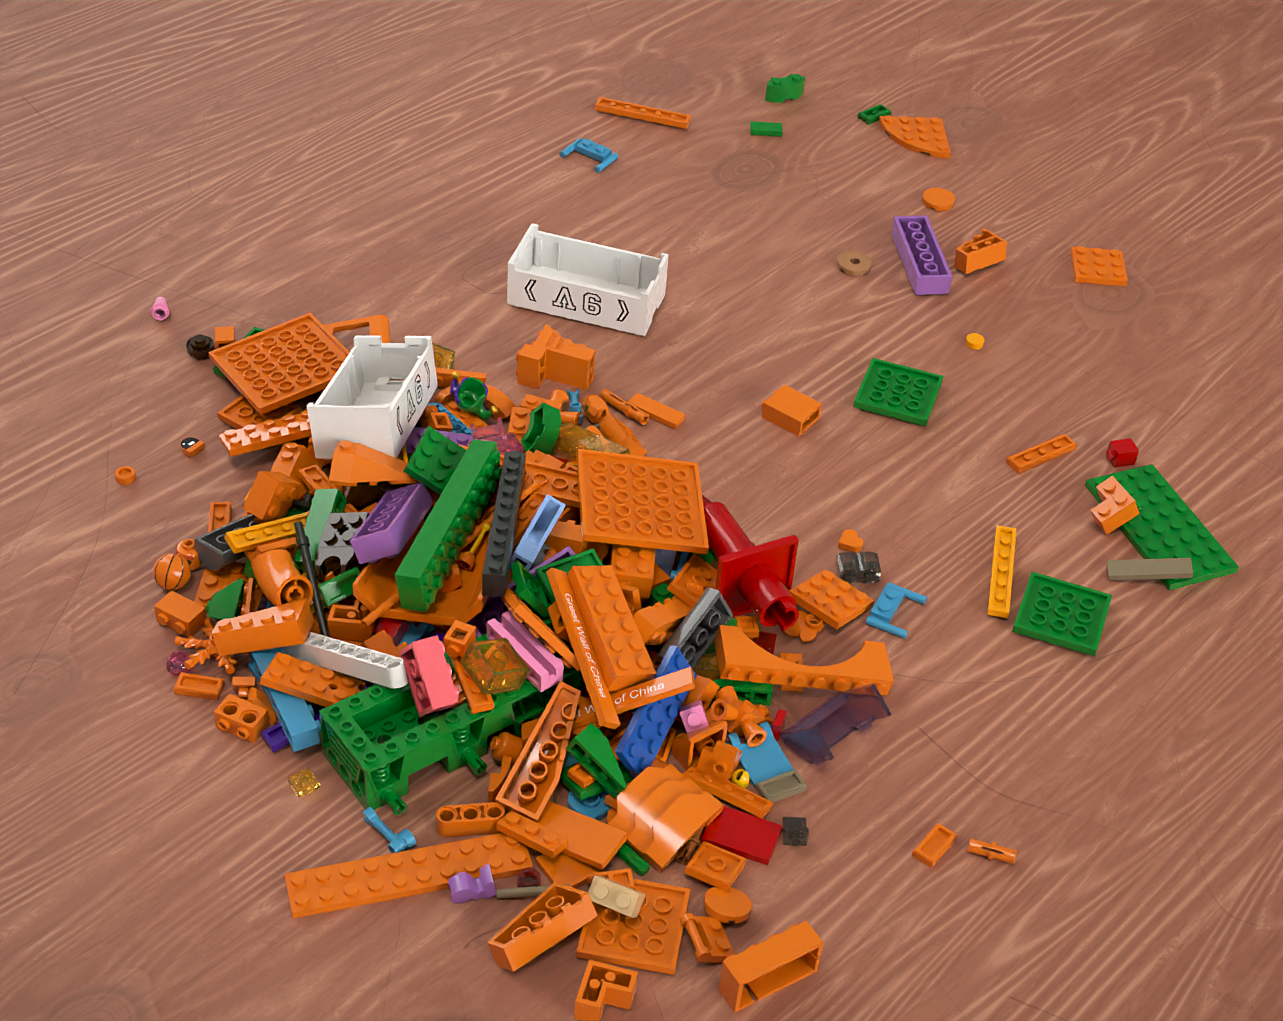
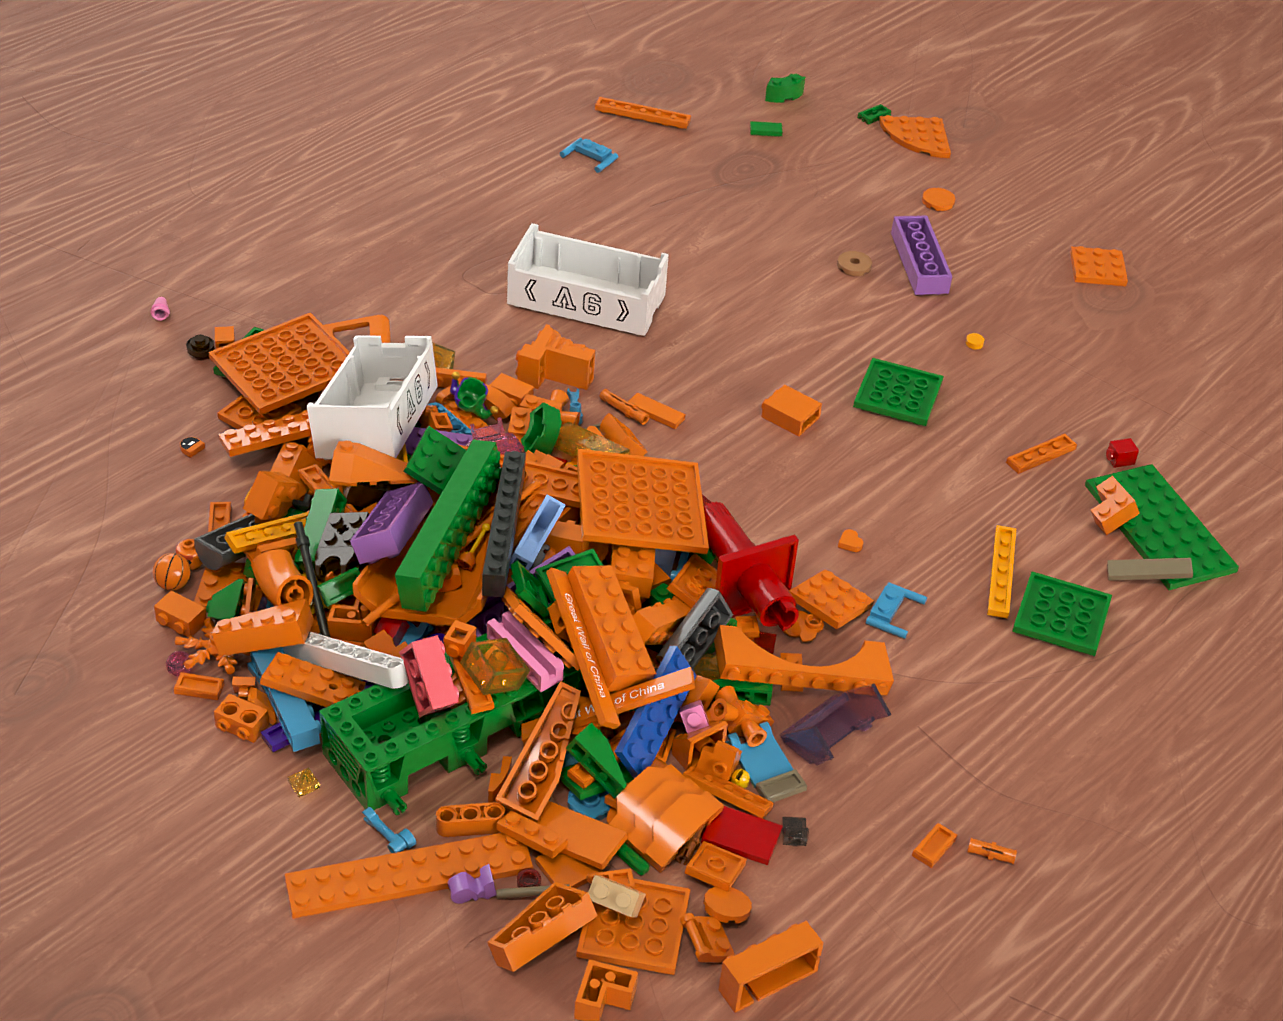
(125, 475): orange tile -> none
(506, 745): orange head -> none
(512, 388): none -> orange brick
(594, 408): orange rock -> none
(778, 723): red tile -> none
(858, 567): clear smoke brick -> none
(980, 252): orange wedge -> none

